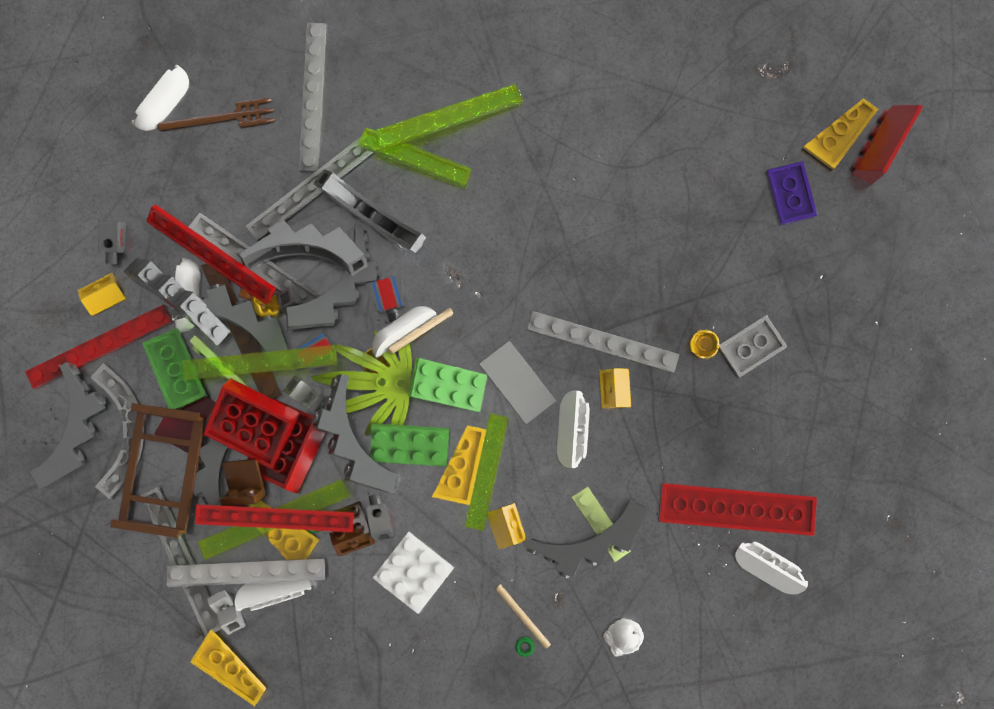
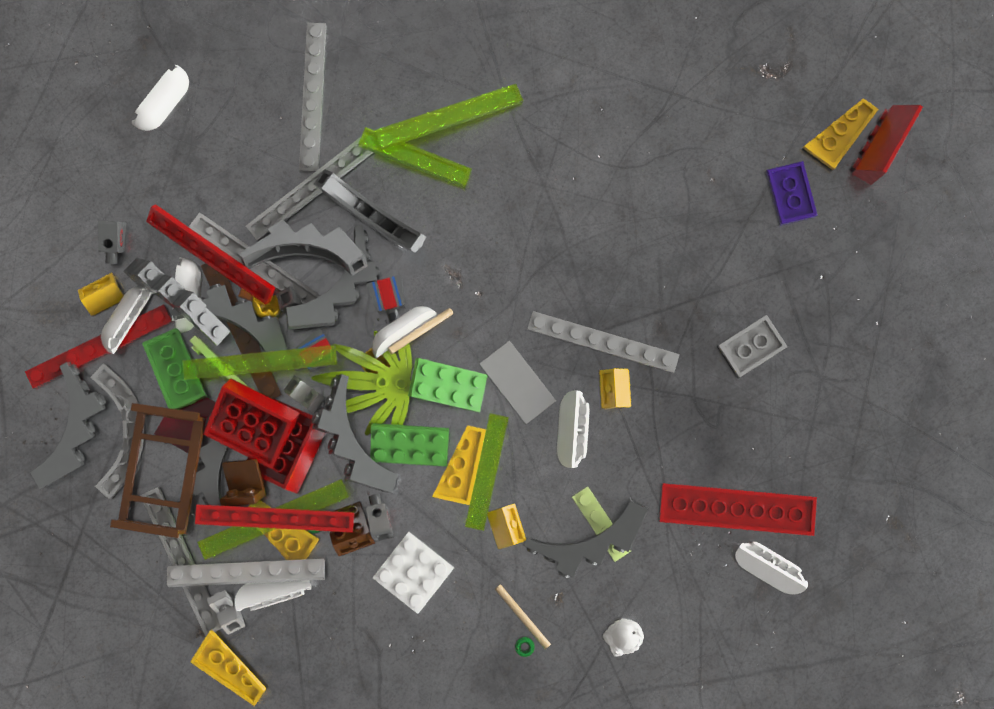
(124, 317): none -> white brick
(237, 114): reddish brown piece -> none
(704, 343): yellow hair -> none

